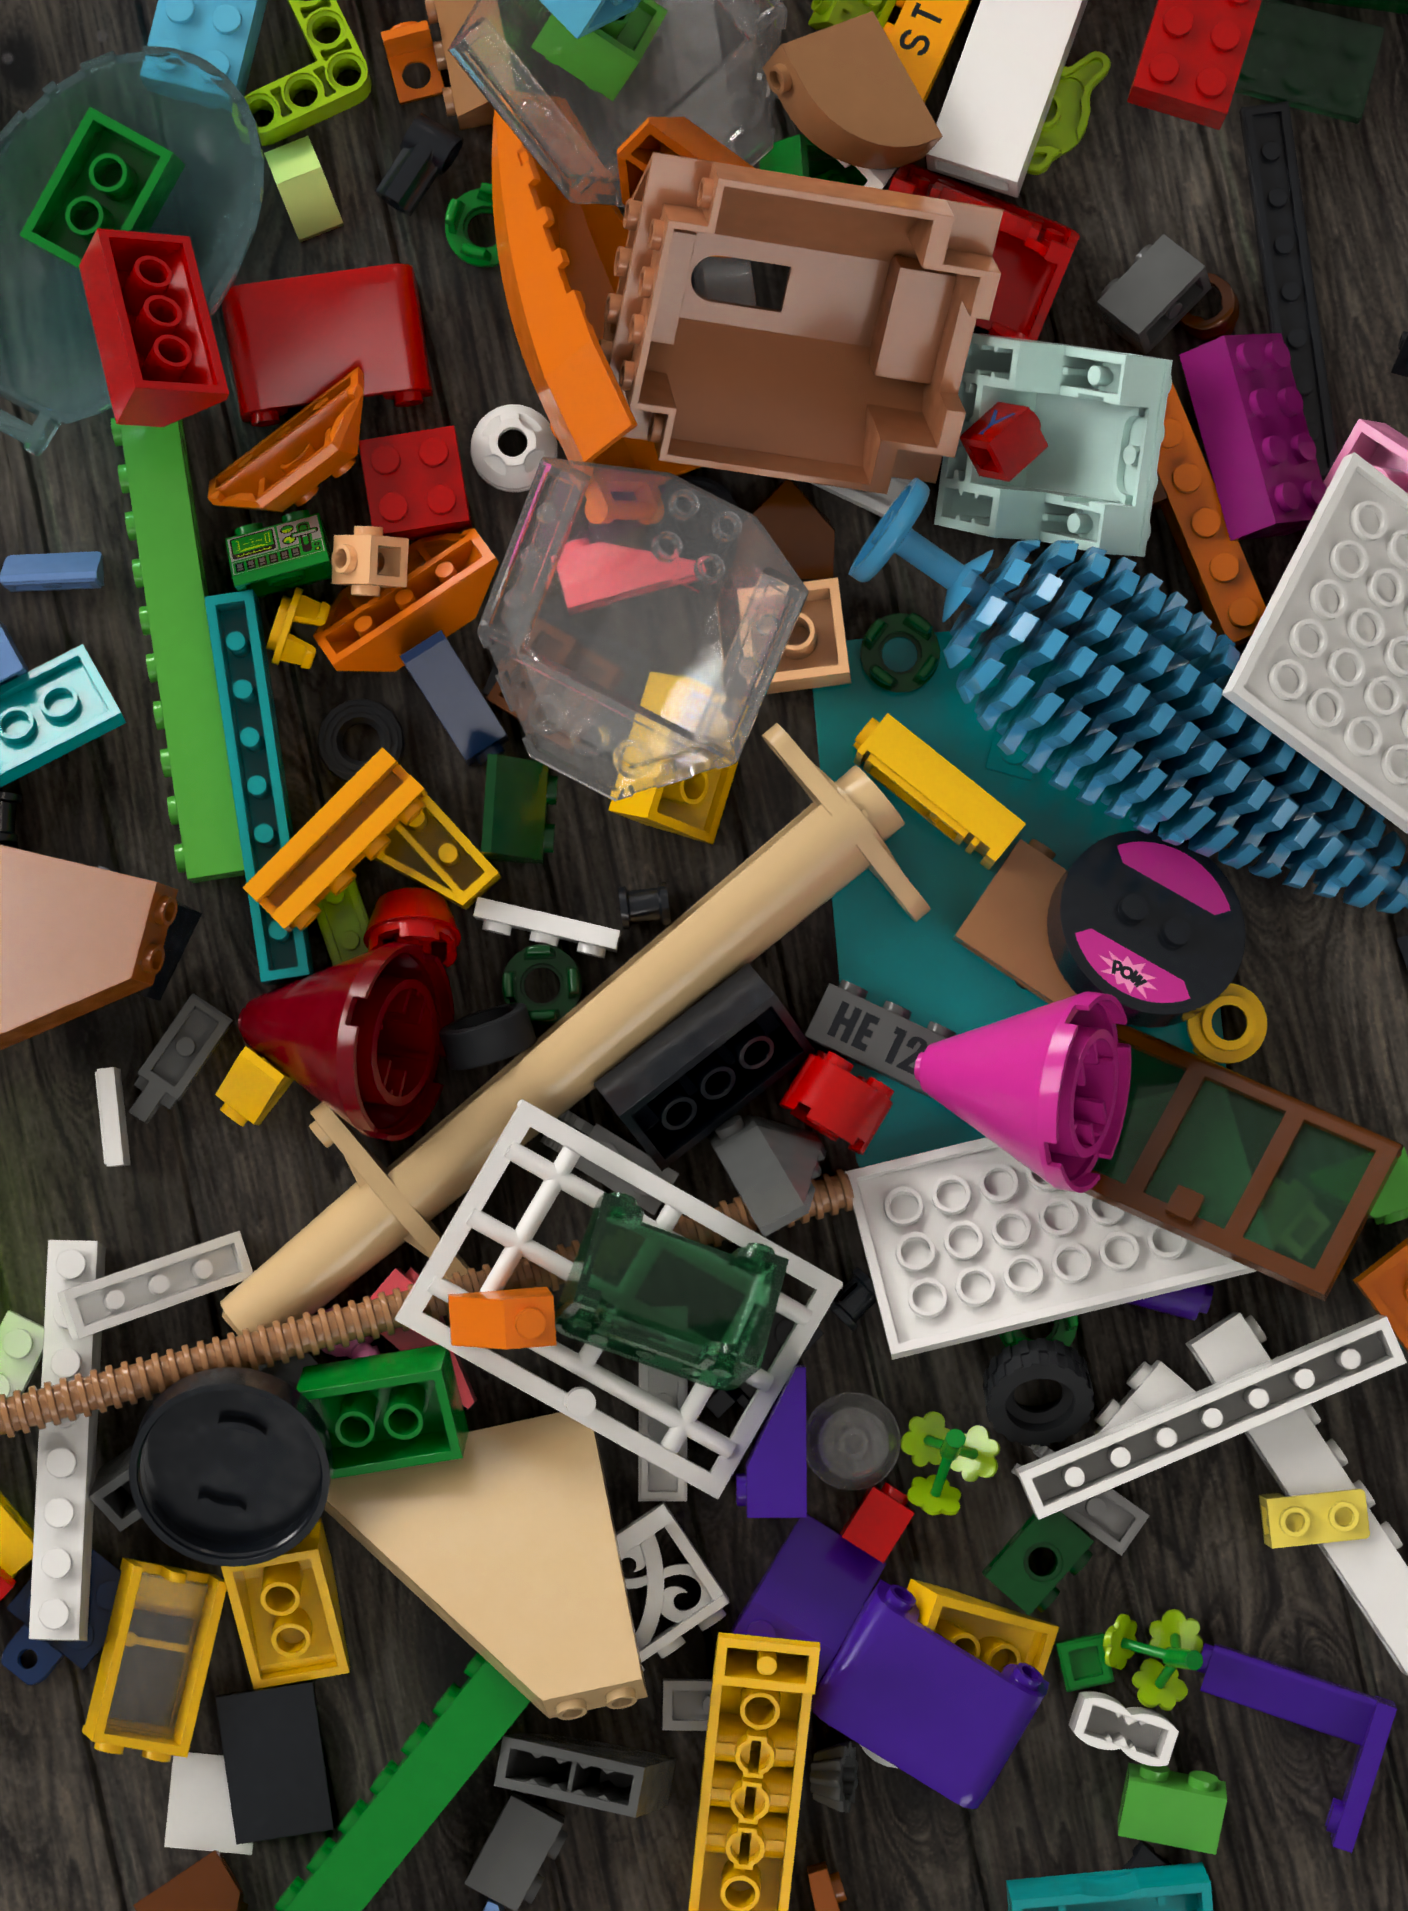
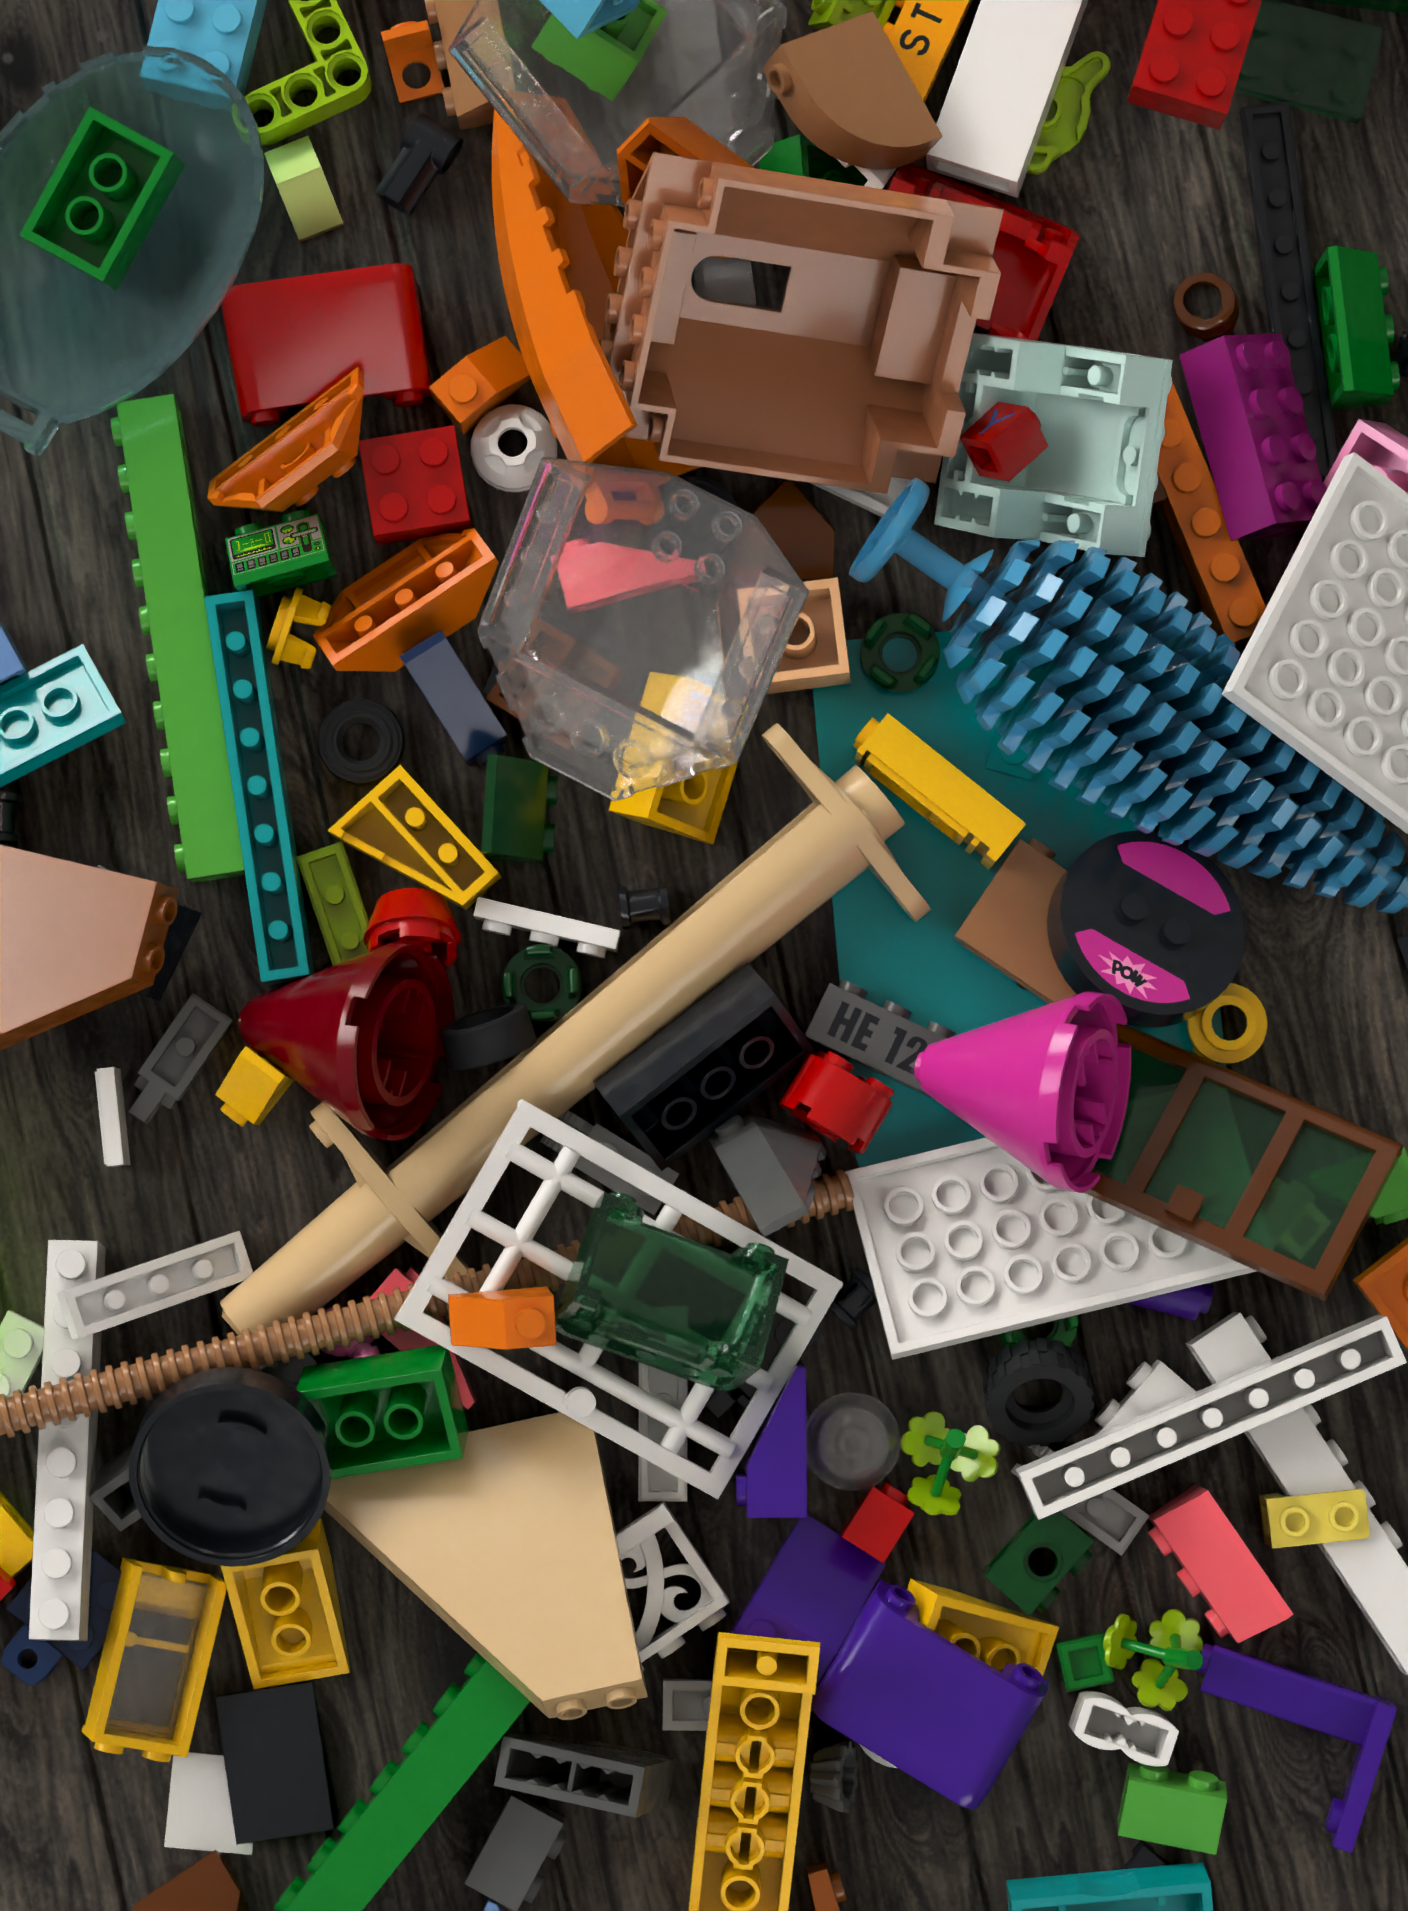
(53, 571): medium blue slope -> none
(152, 327): red slope -> none
(336, 841): light orange brick -> none
(369, 561): light nougat brick -> none
(457, 218): green piece -> none
(480, 383): none -> orange slope
(1153, 294): dark grey brick -> none
(1217, 1565): none -> coral slope
(1355, 328): none -> green slope

